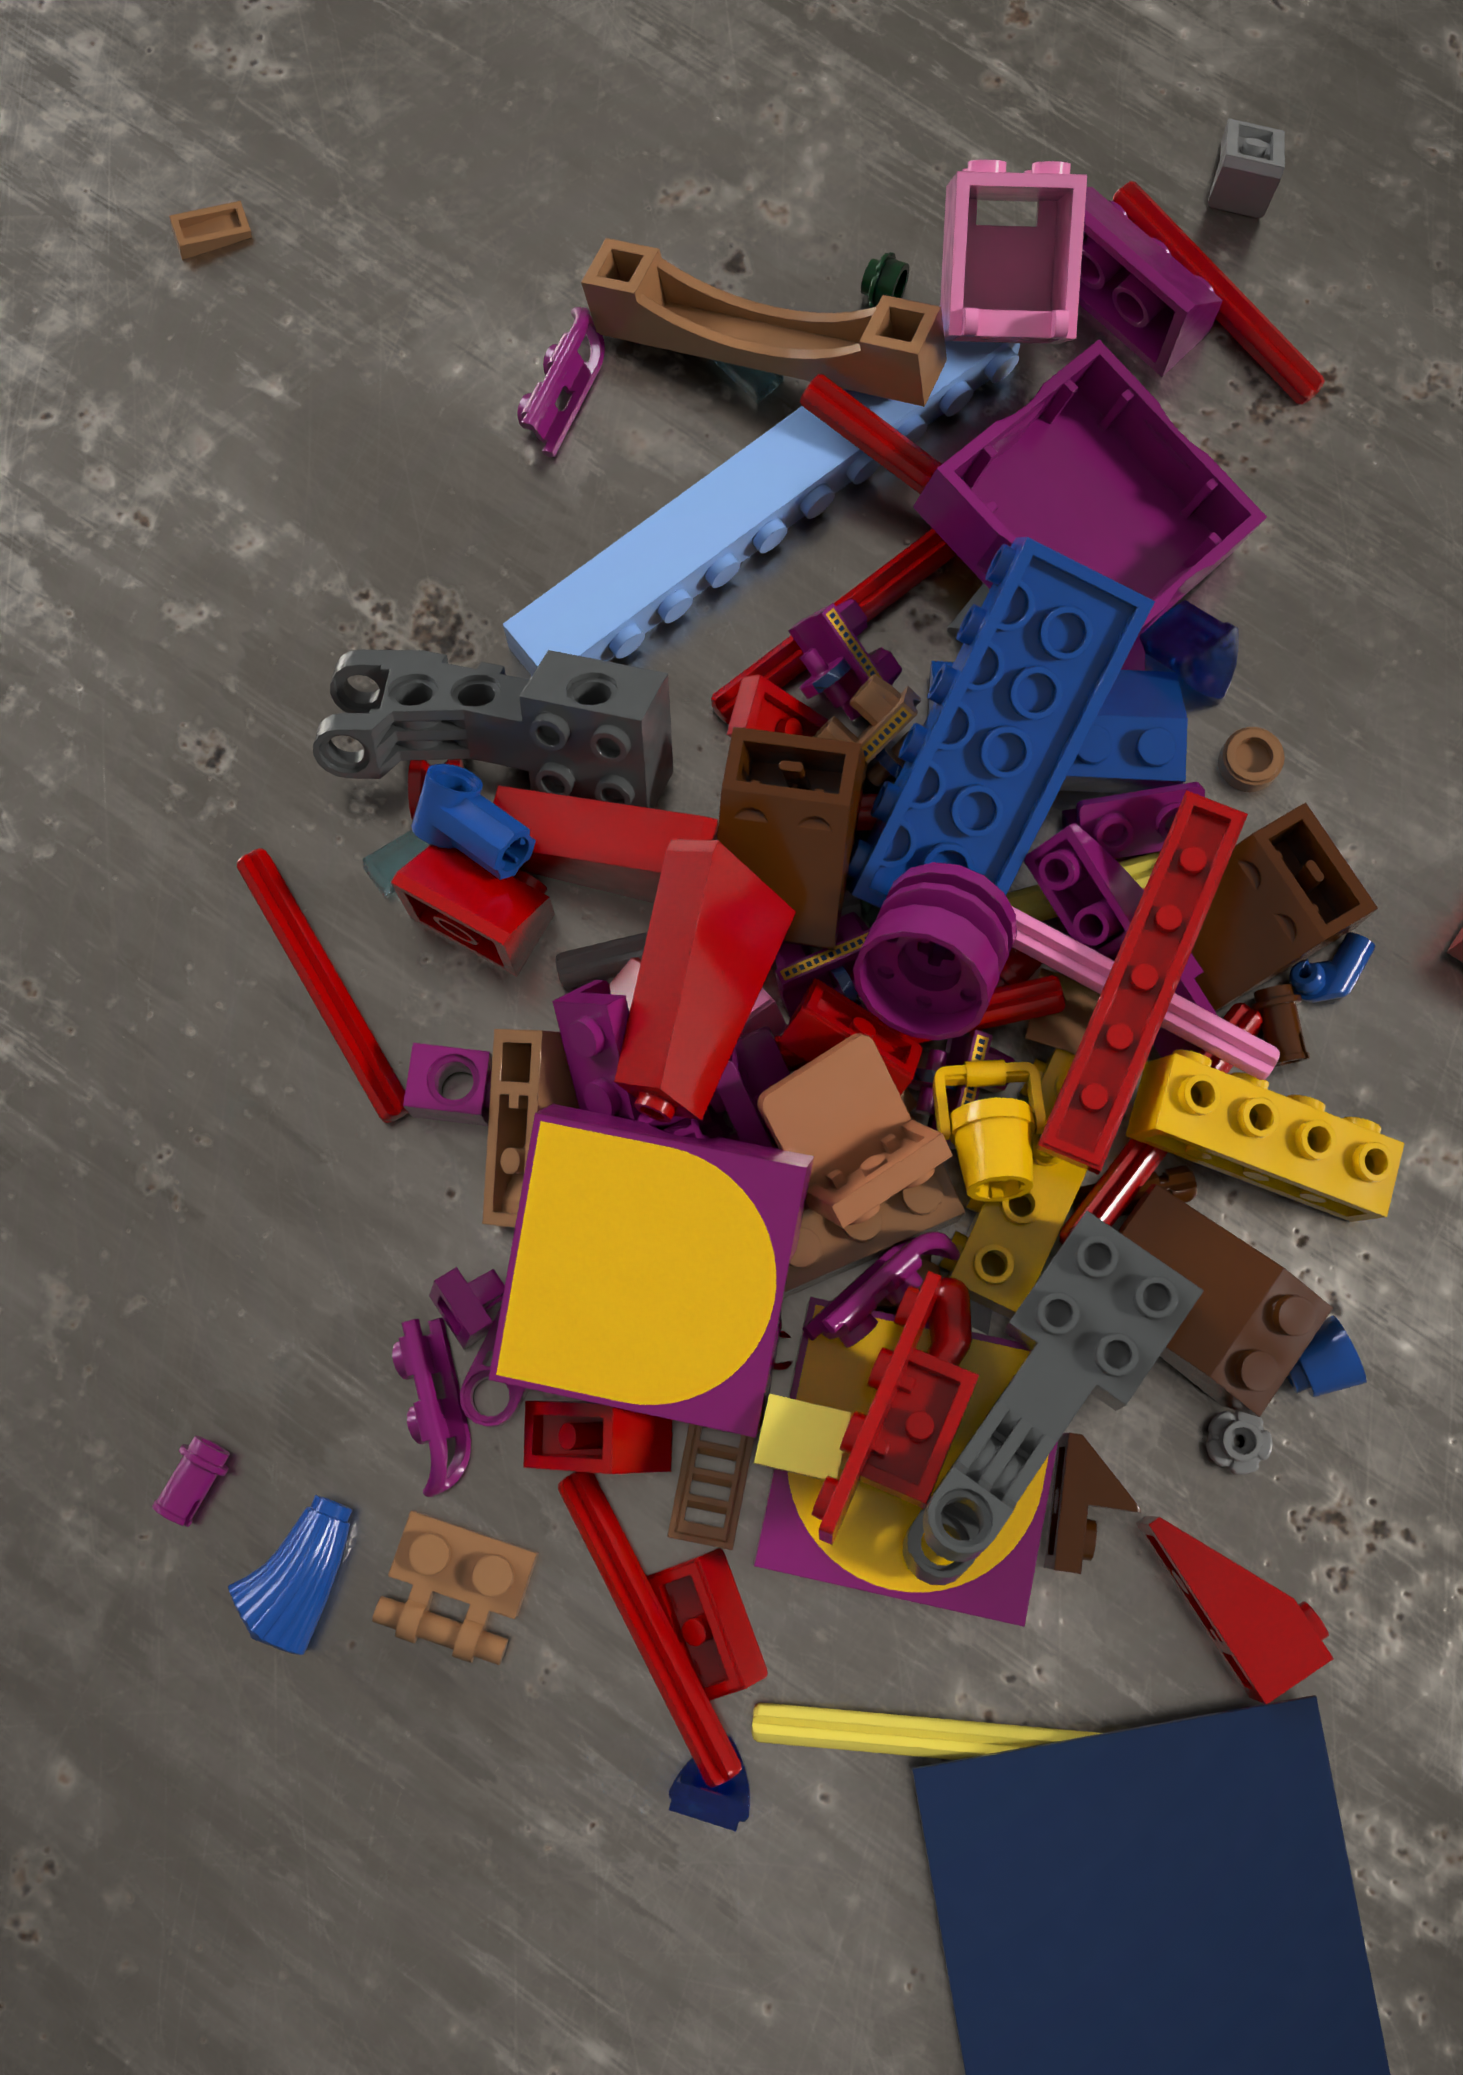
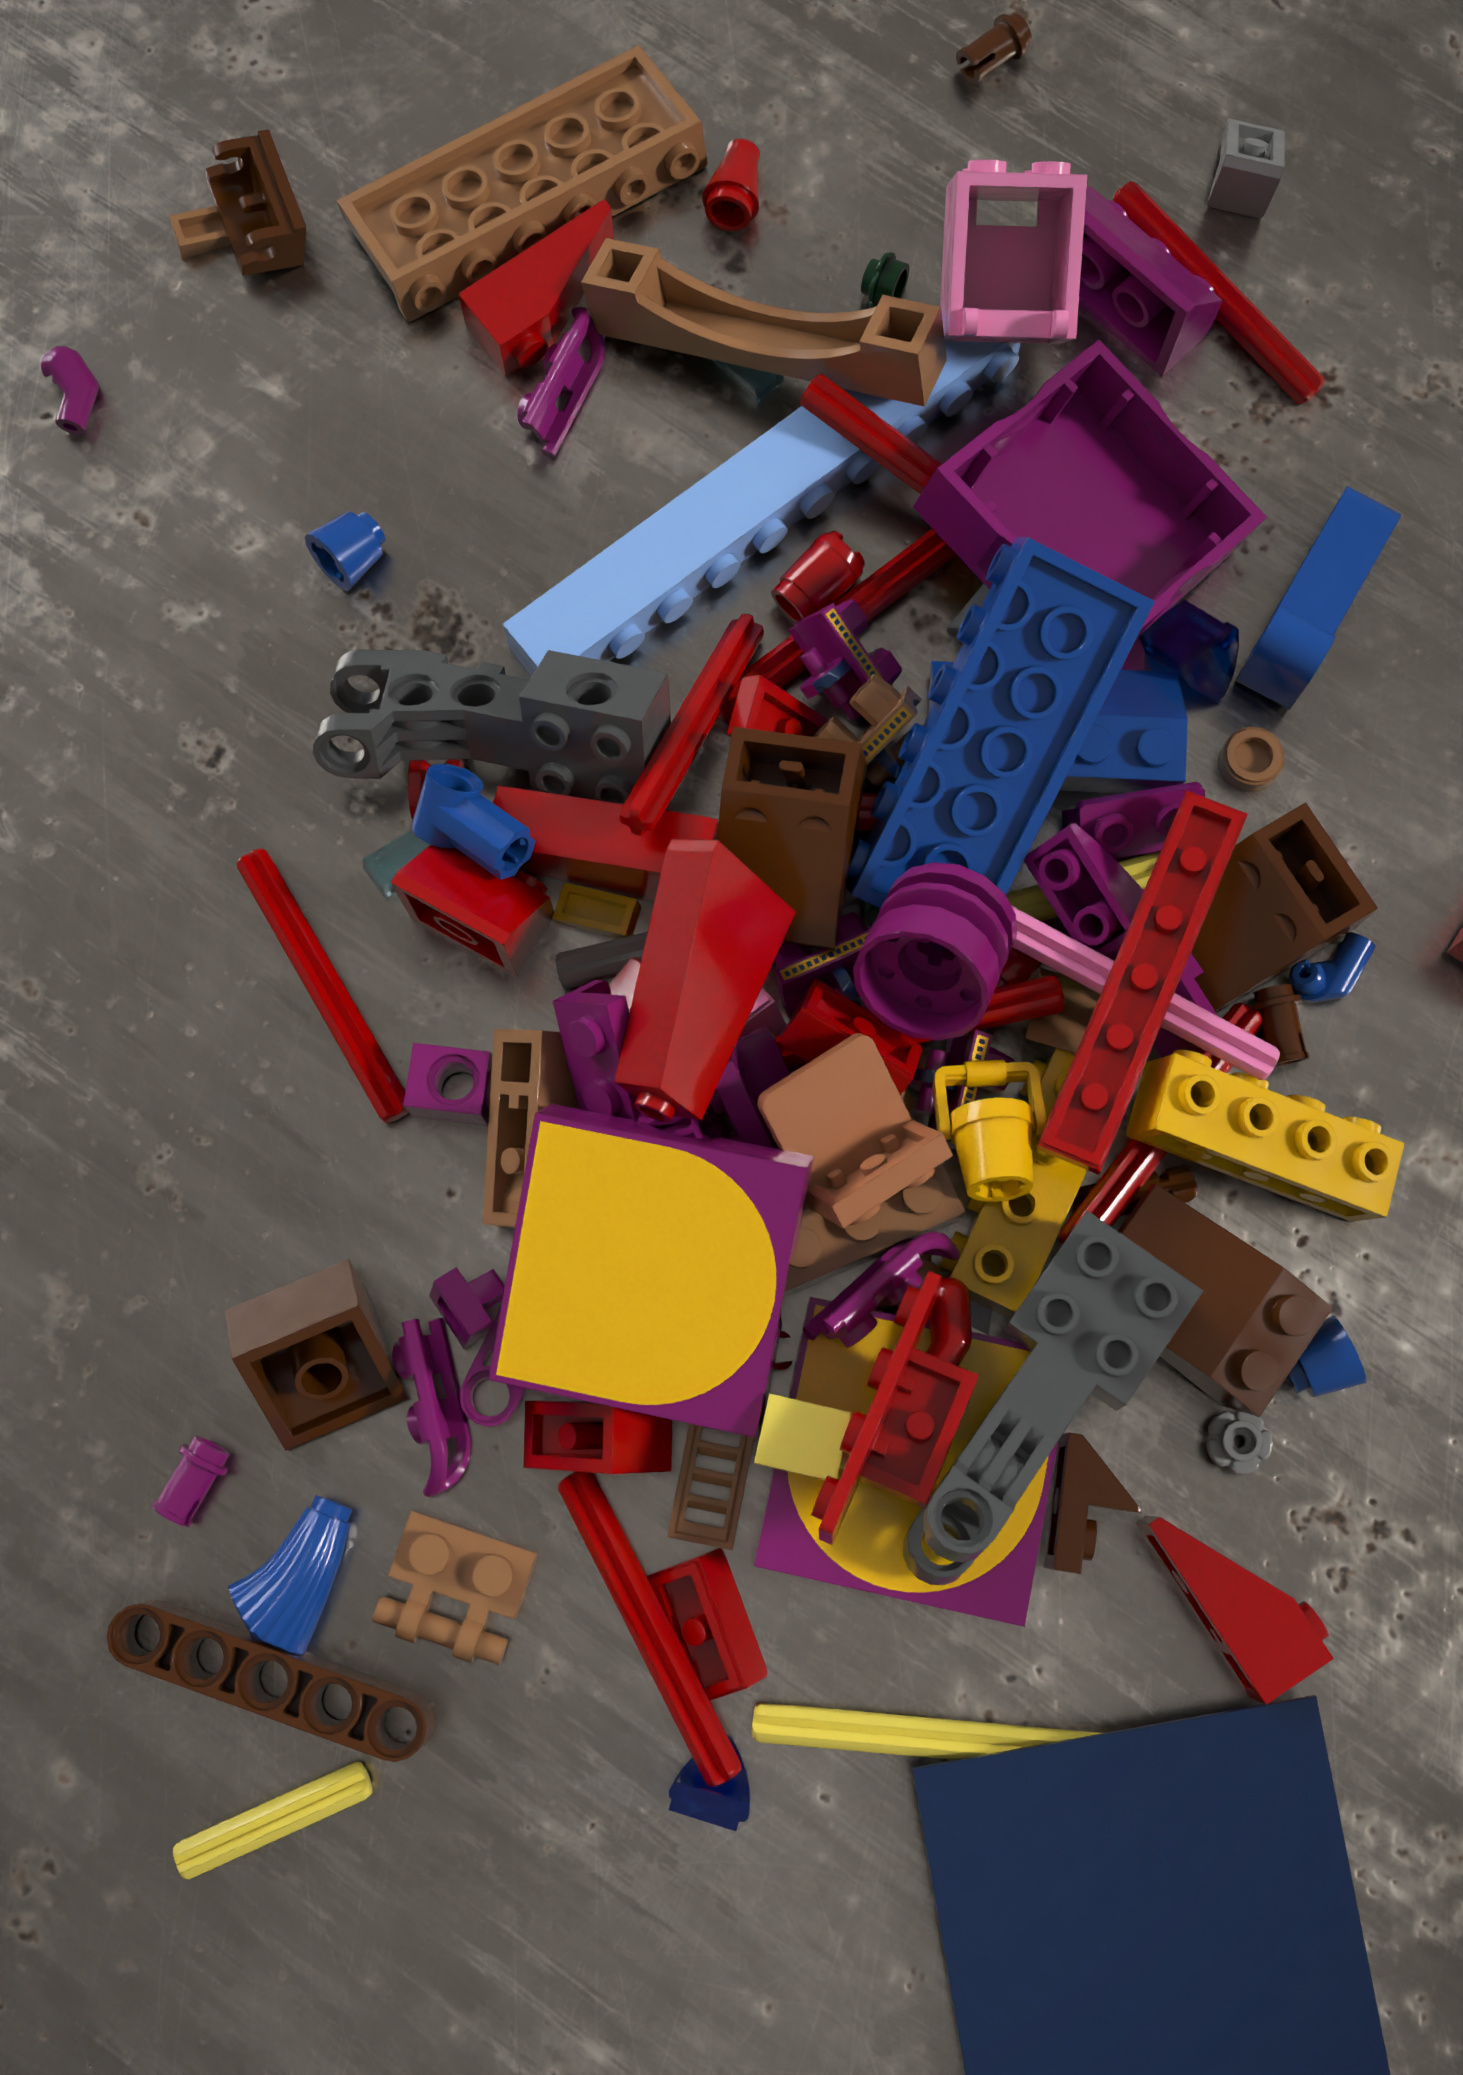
(77, 384): none -> magenta arm
(239, 1683): none -> reddish brown beam
(257, 205): none -> reddish brown hinge
(272, 1820): none -> light yellow axle
(314, 1354): none -> reddish brown slope
(346, 547): none -> blue hat
(523, 176): none -> medium nougat bracket
(530, 298): none -> red slope
(597, 911): none -> yellow piece
(691, 726): none -> red axle
(733, 190): none -> red cone
(818, 577): none -> red piece
(995, 47): none -> reddish brown pin
(1318, 598): none -> blue beam

